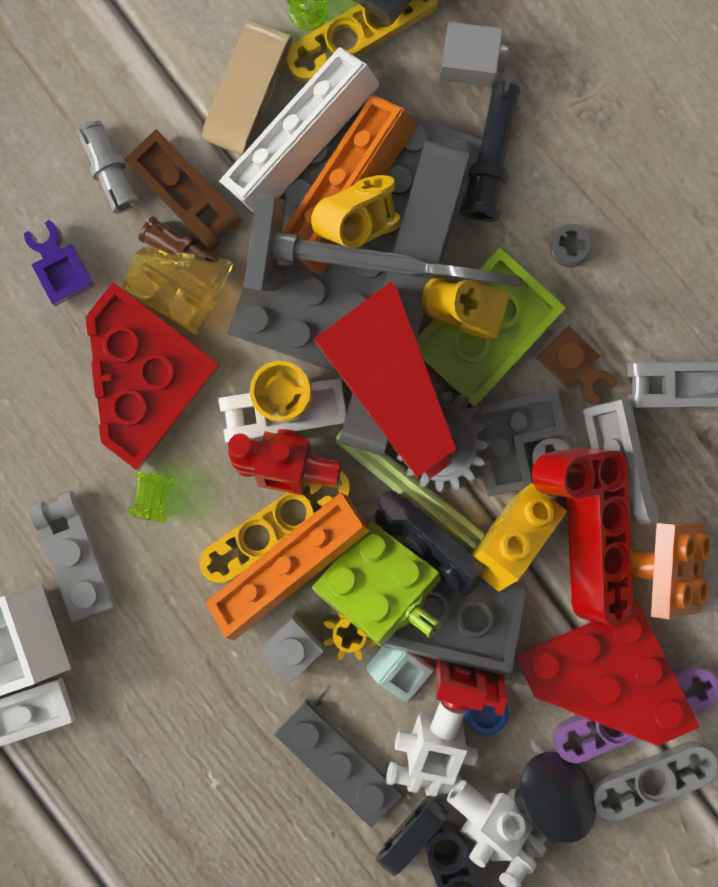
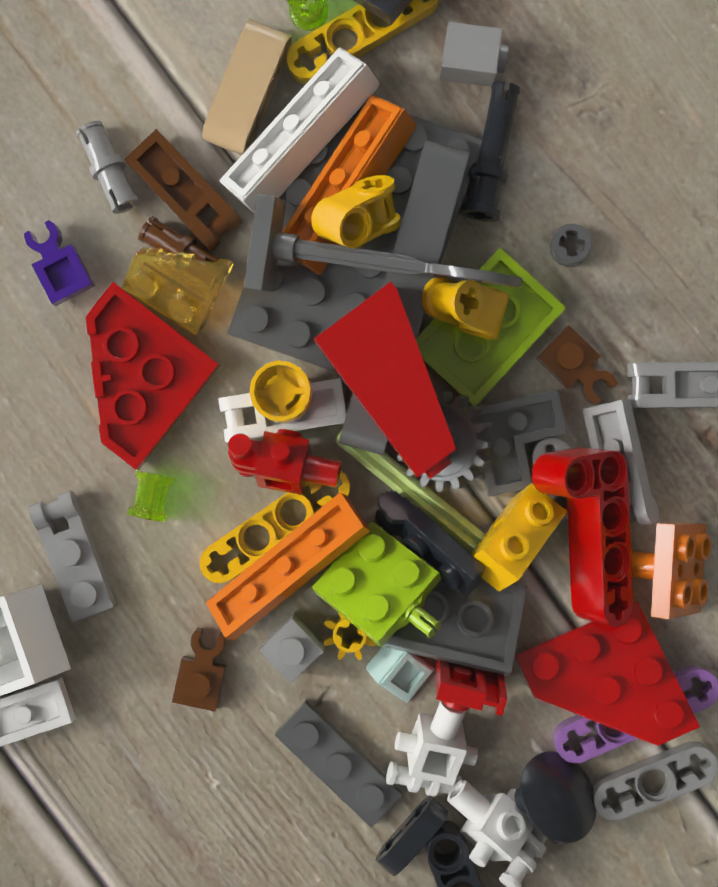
(200, 678): none -> reddish brown plate
(486, 721): blue plate -> none

